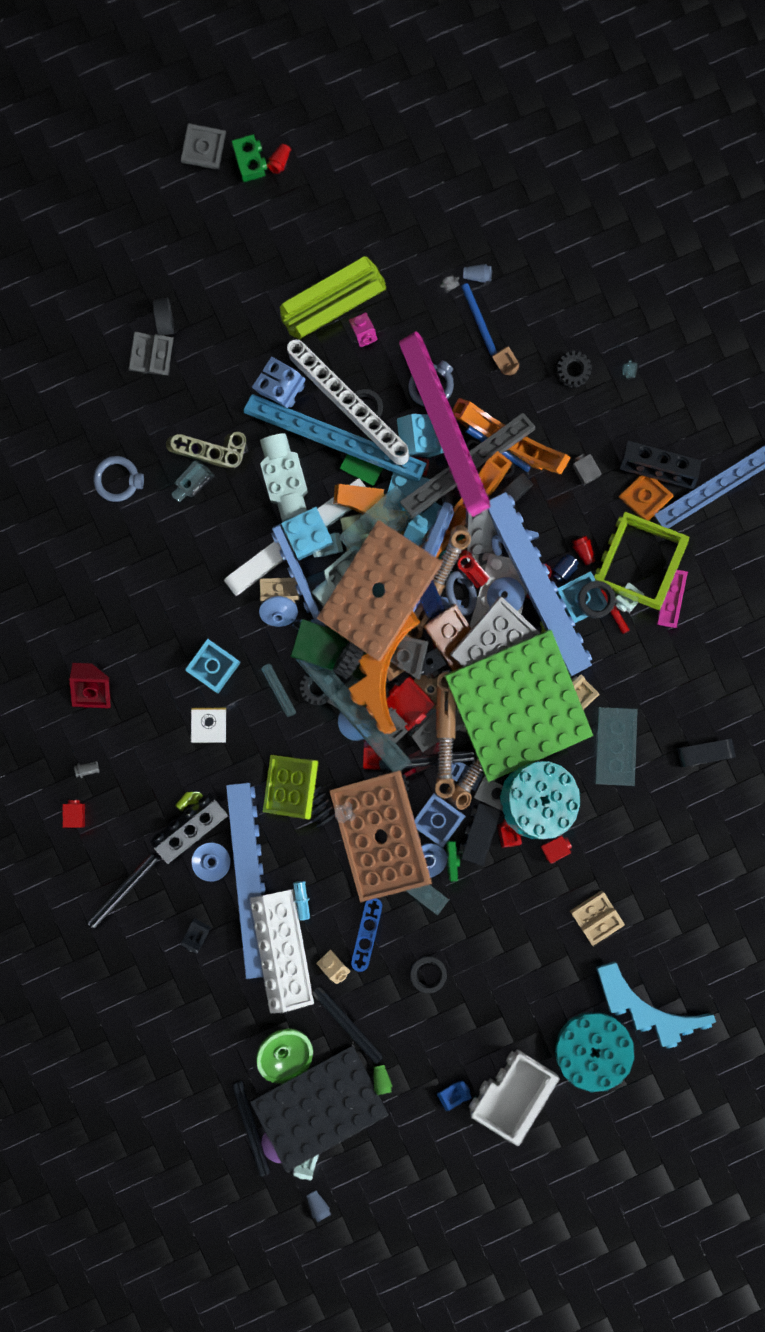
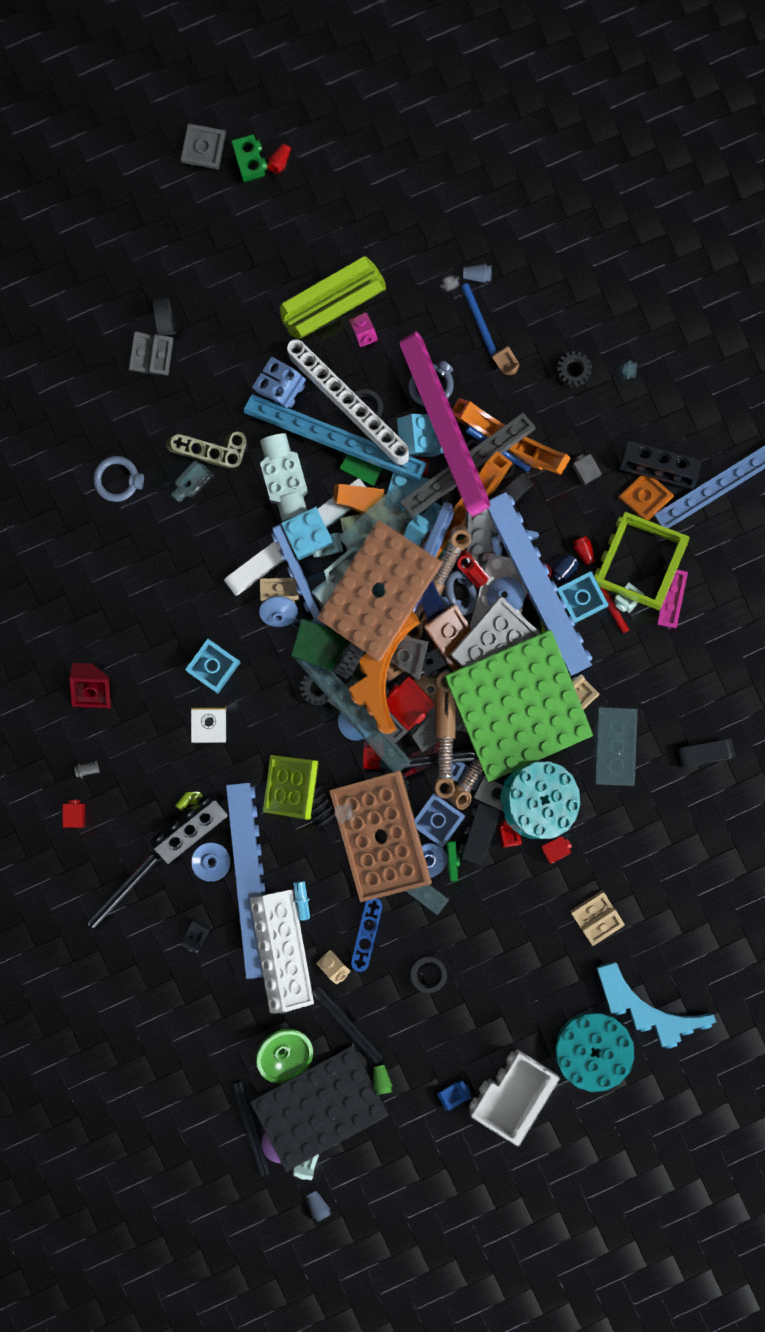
(278, 690): clear light blue axle -> none
(397, 720): dark grey pin -> none
(601, 585): black tyre -> none

